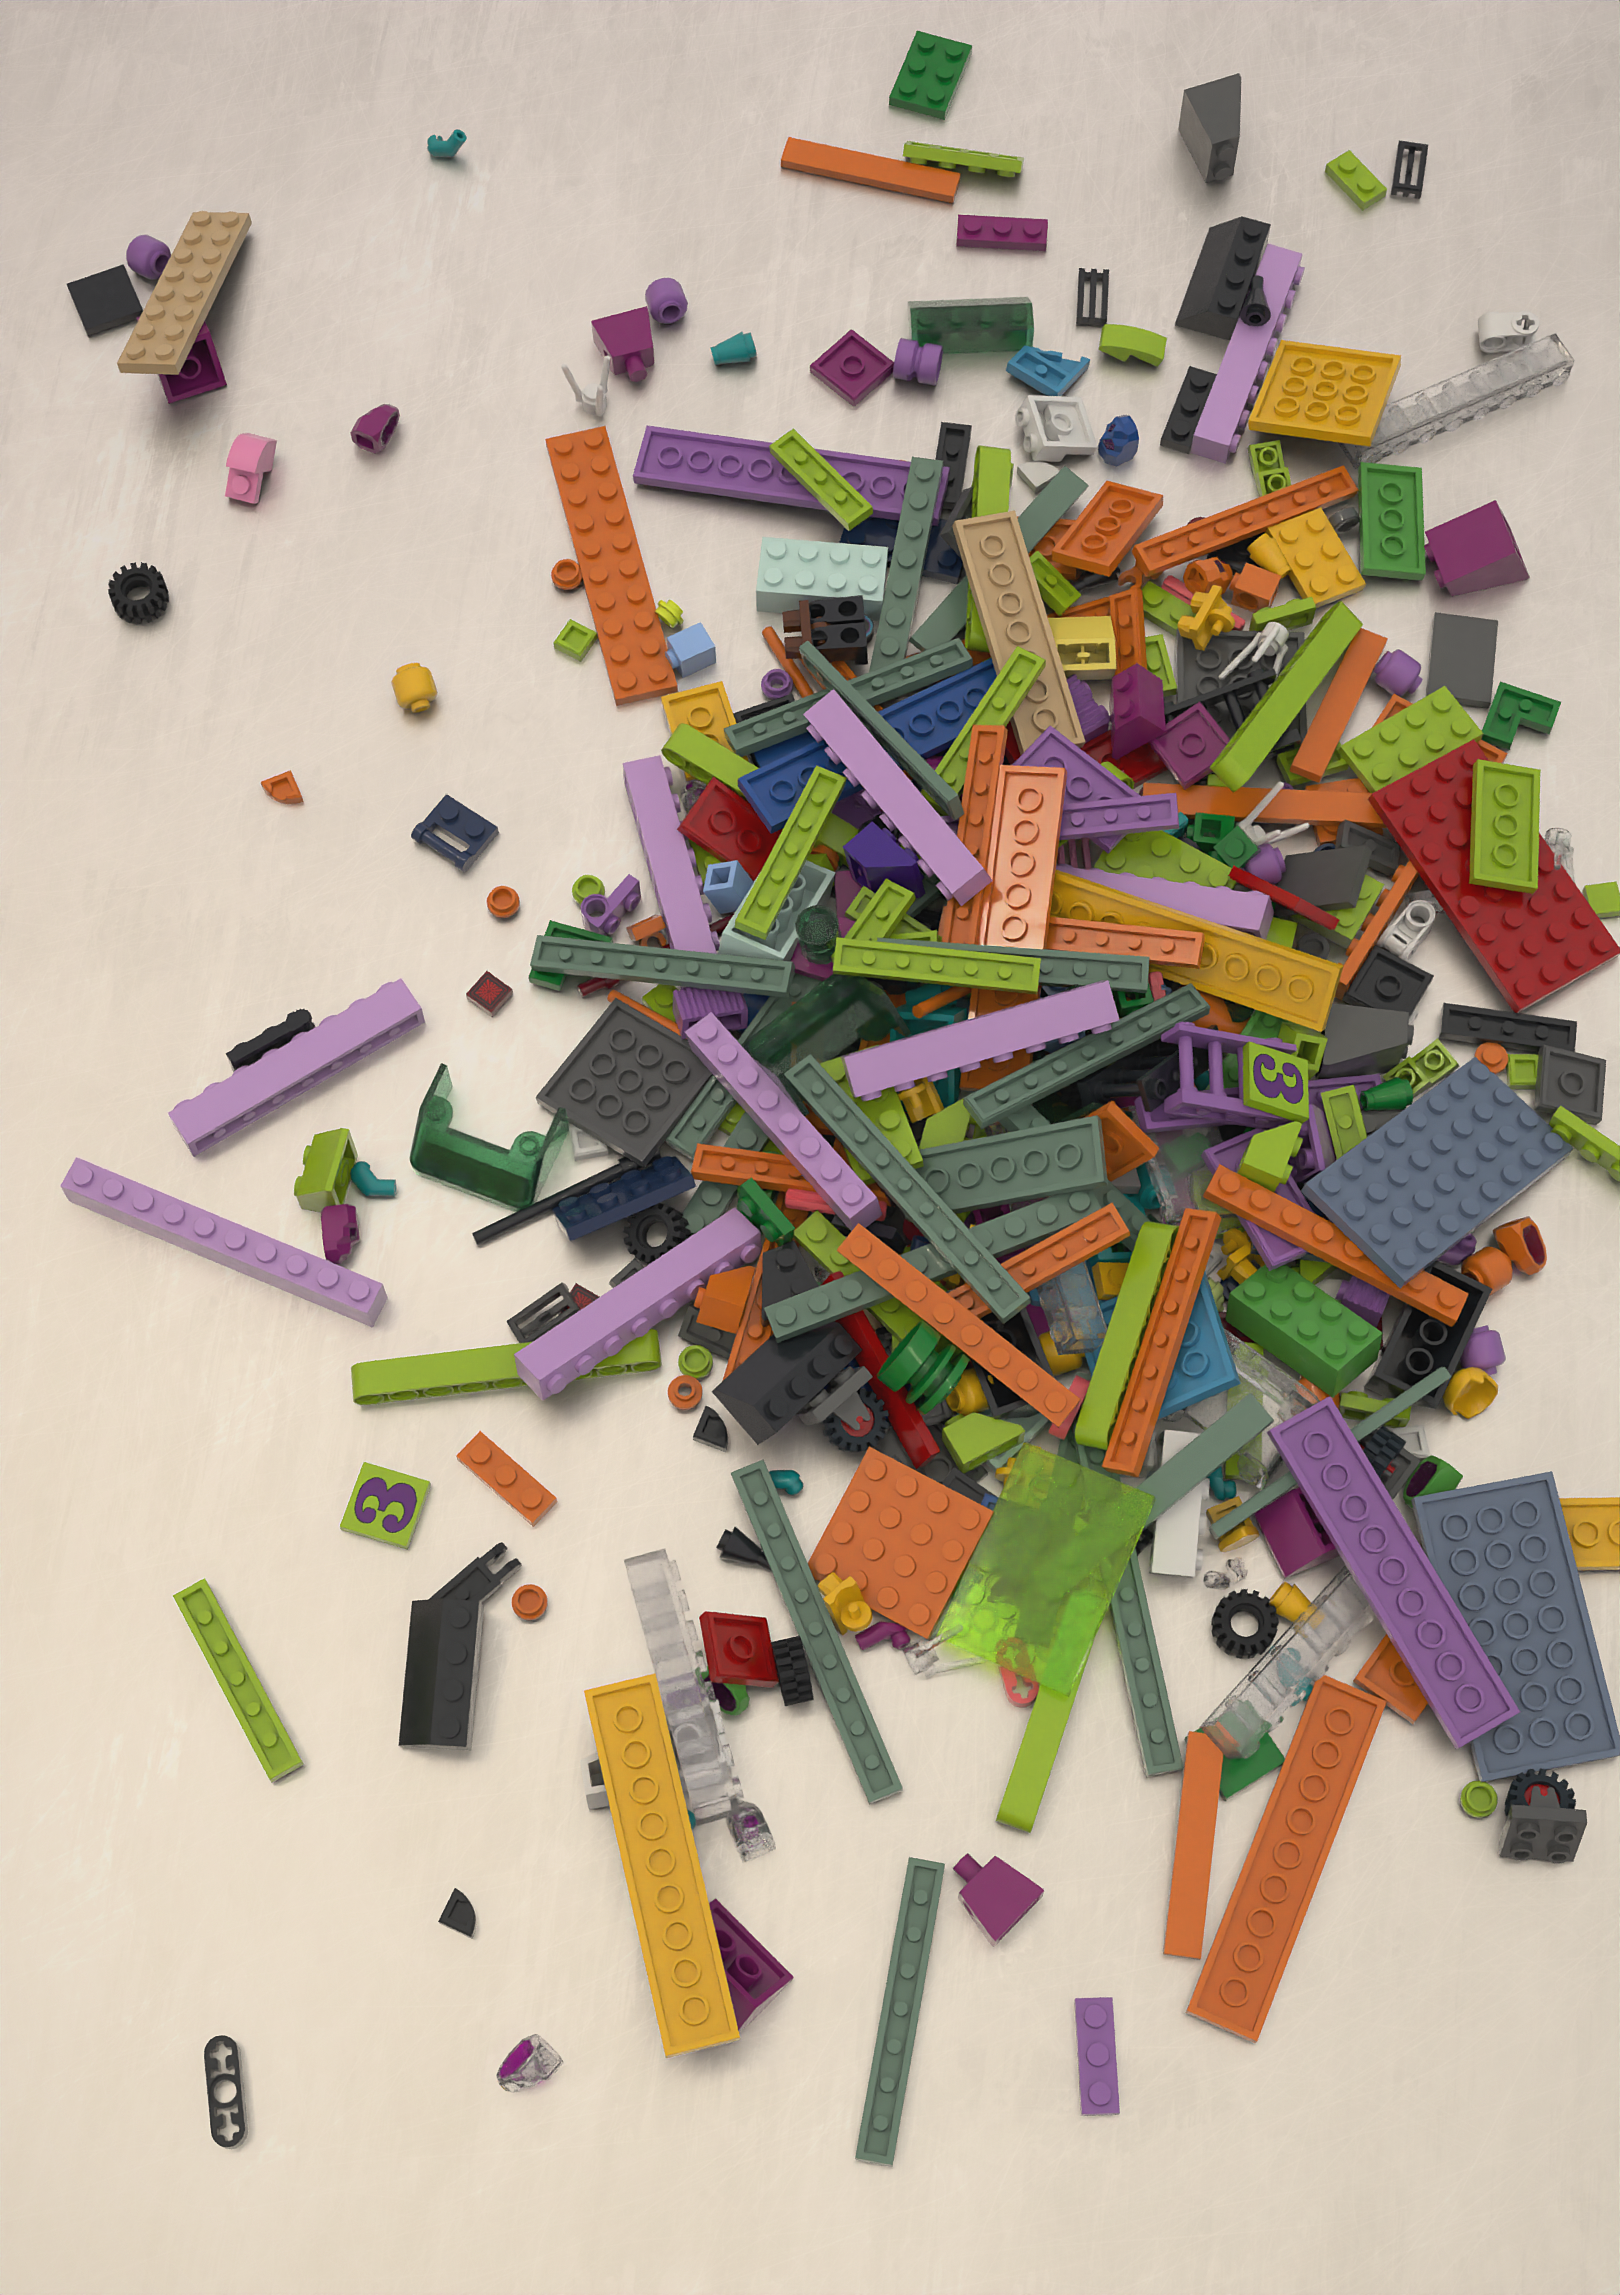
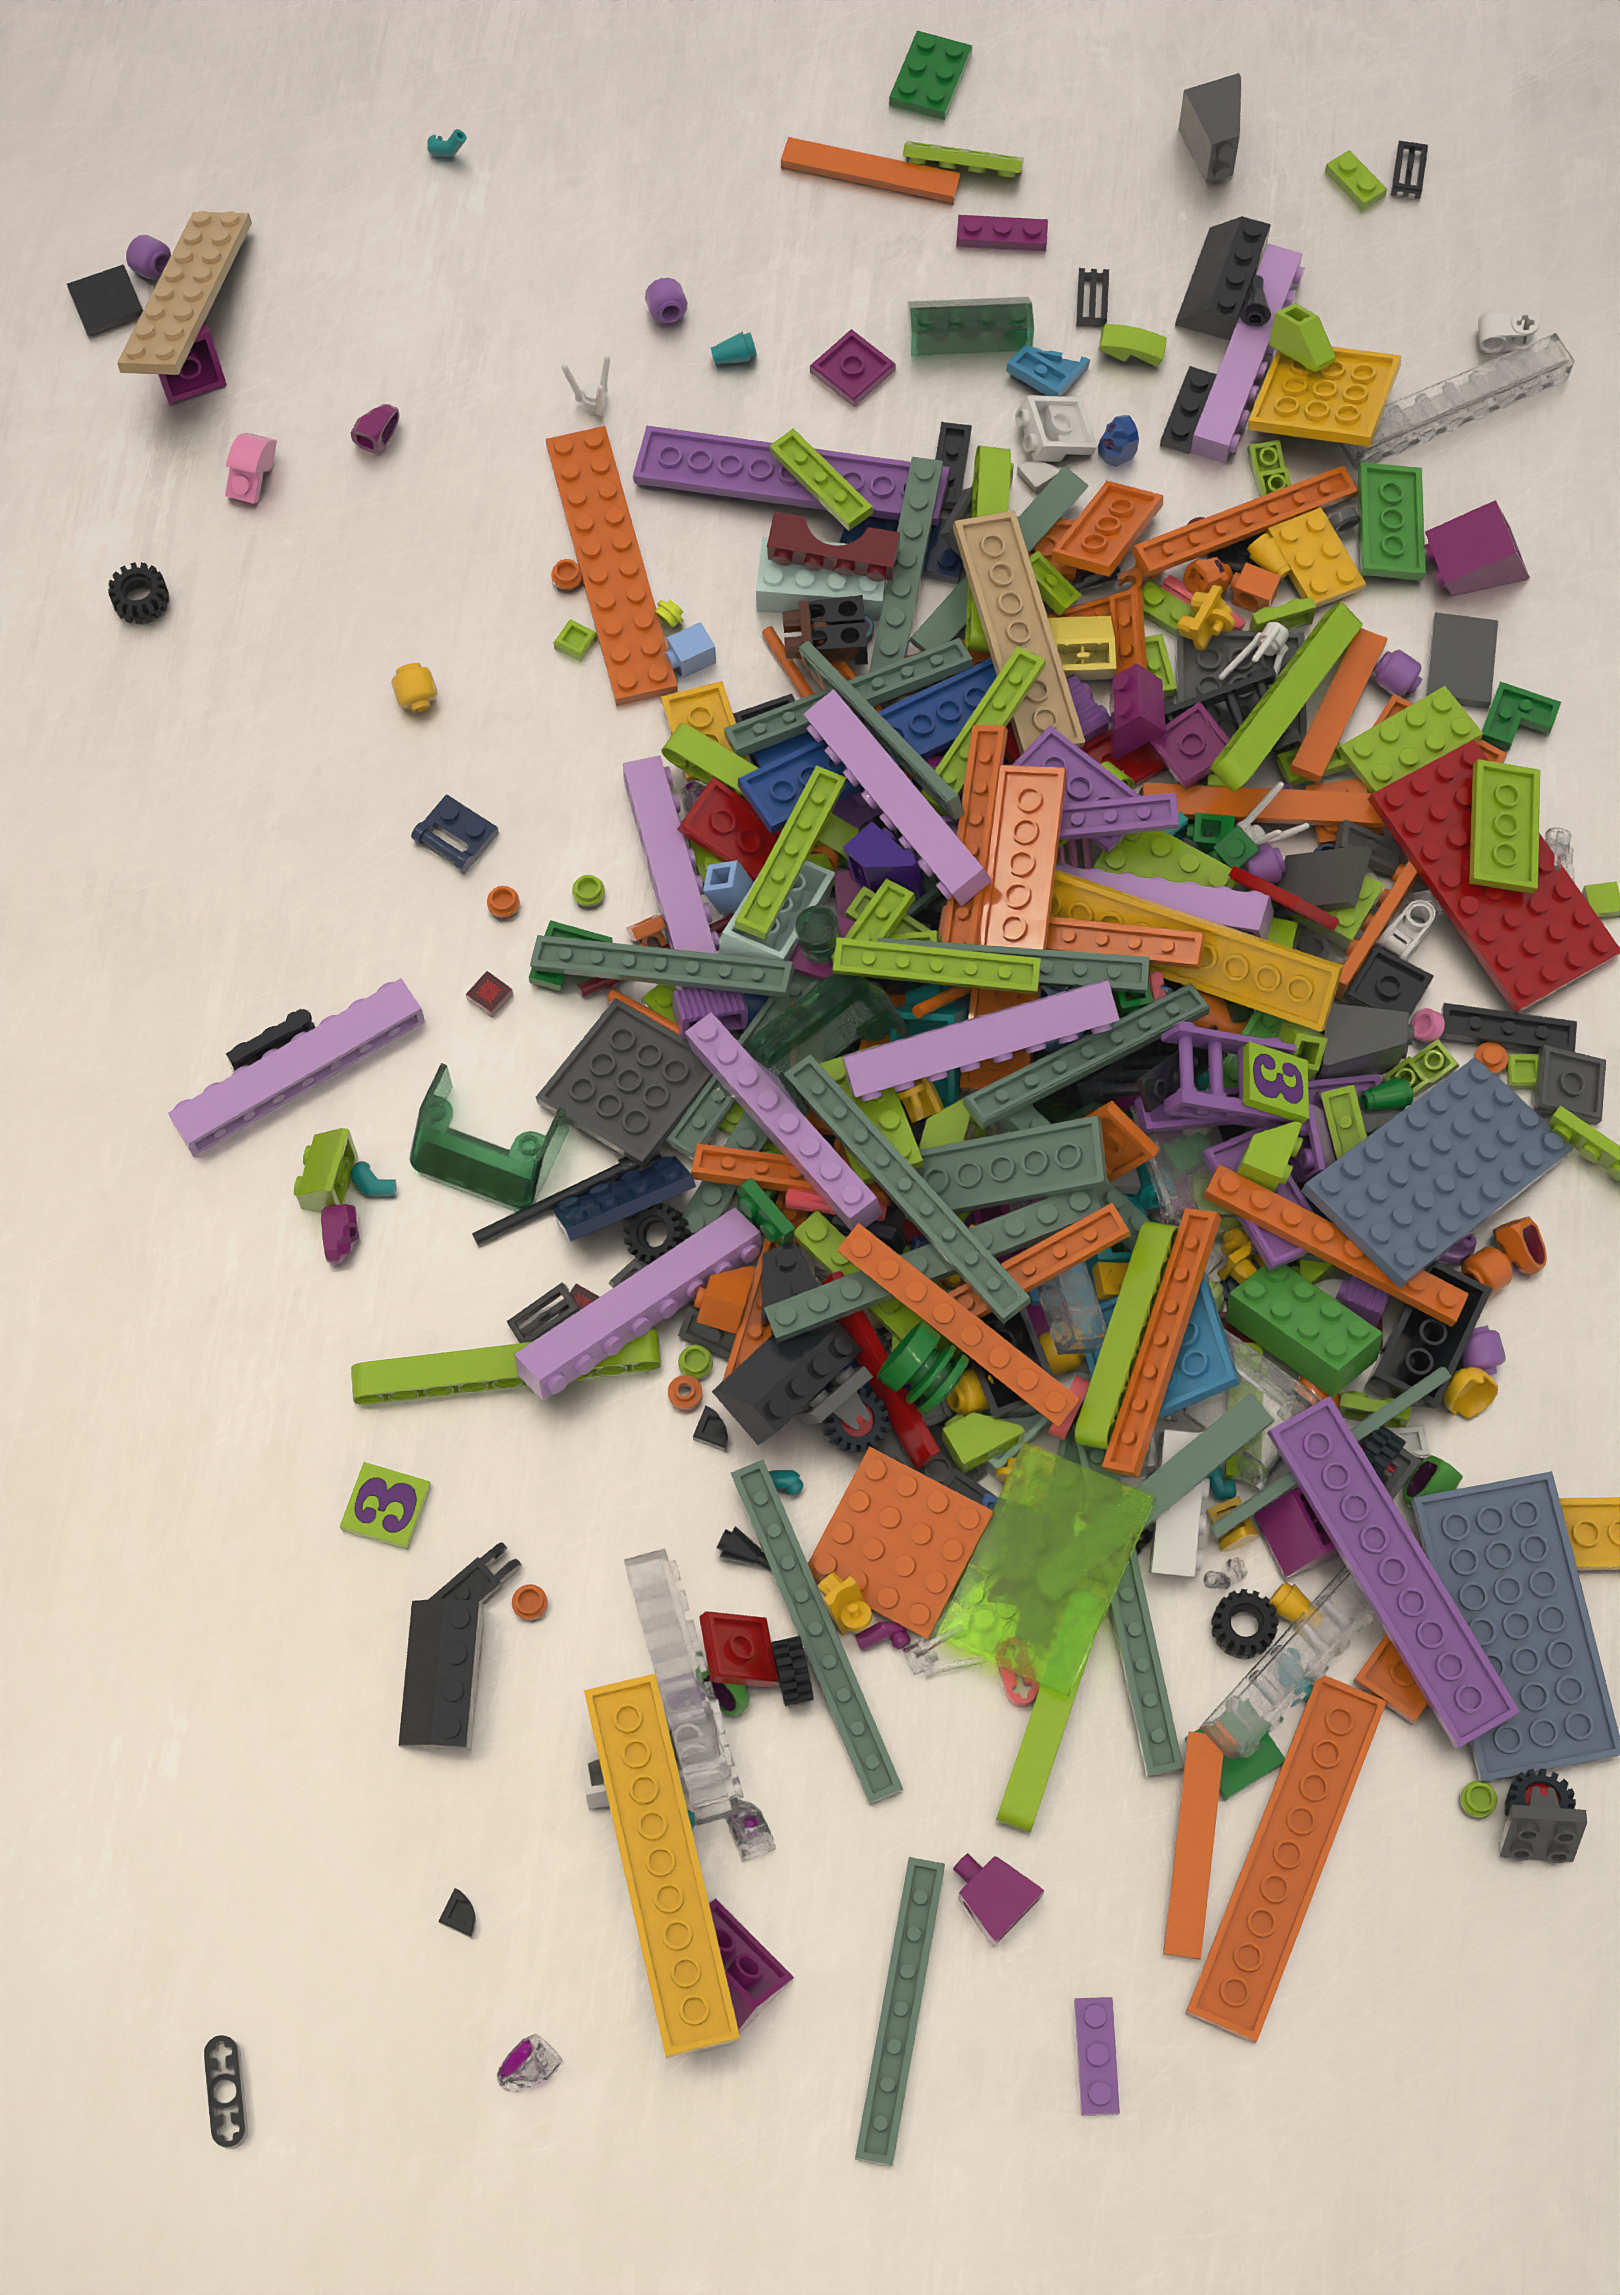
(224, 1242): lavender brick -> none
(238, 1680): lime plate -> none
(283, 788): orange tile -> none
(506, 1478): orange plate -> none
(585, 1145): white tile -> none
(622, 899): medium lavender plate -> none
(626, 341): magenta torso -> none
(774, 677): medium lavender plate -> none
(868, 556): none -> dark red arch
(918, 361): medium lavender wheel -> none
(1301, 337): none -> lime slope
(1428, 1025): none -> bright pink tile

